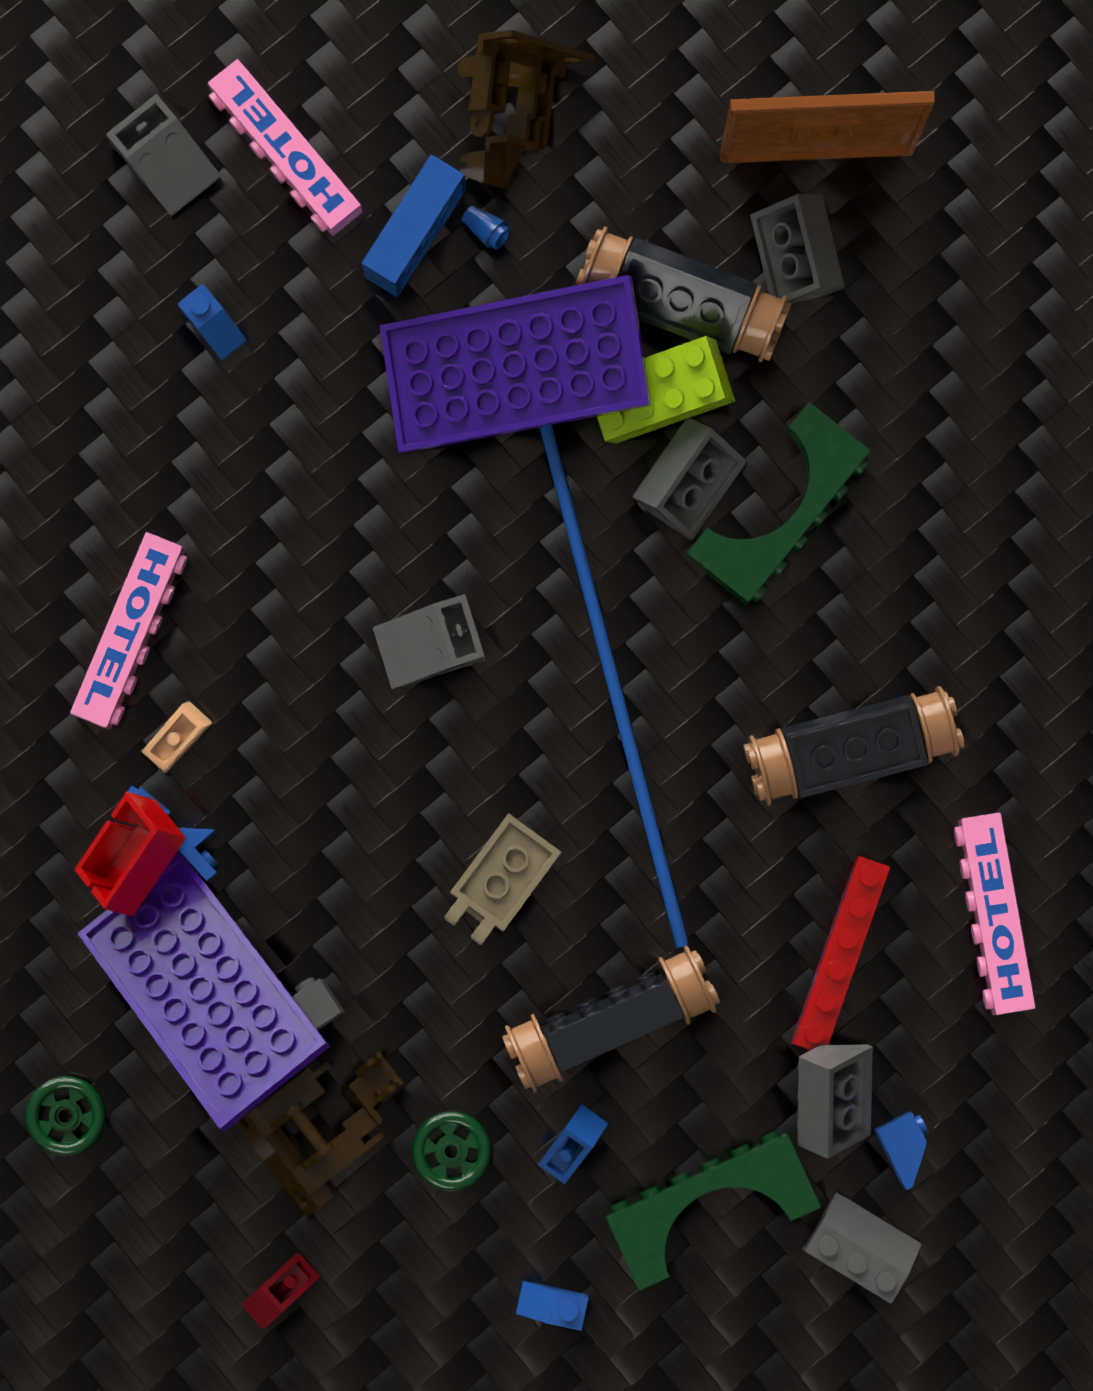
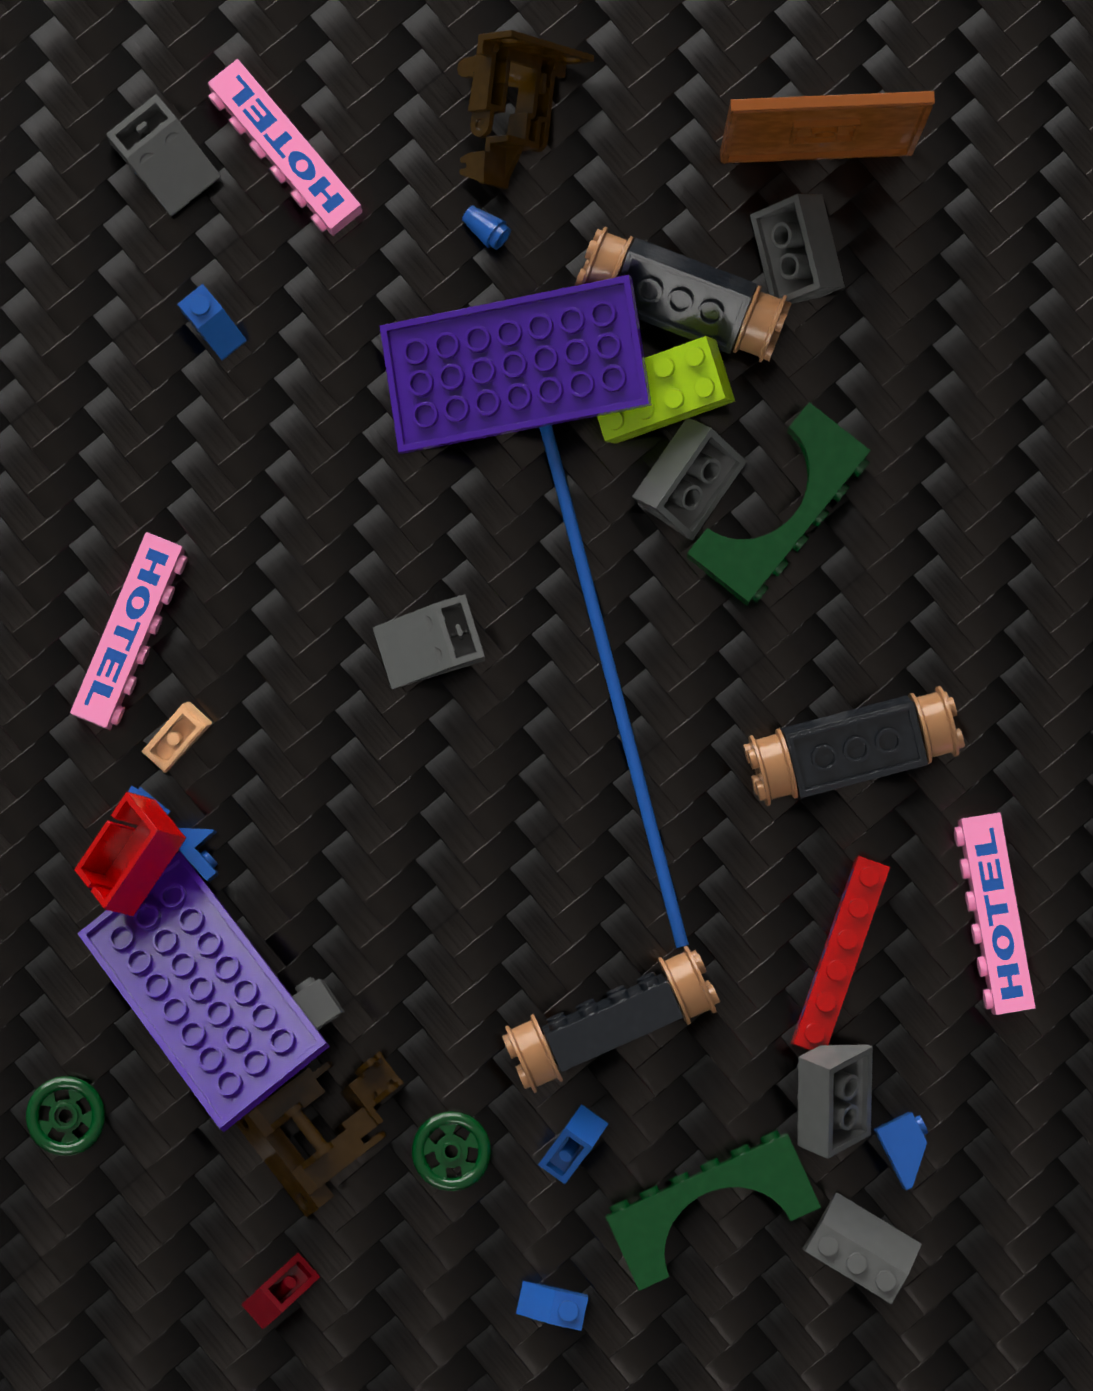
(414, 225): blue brick -> none
(501, 877): dark tan tile -> none

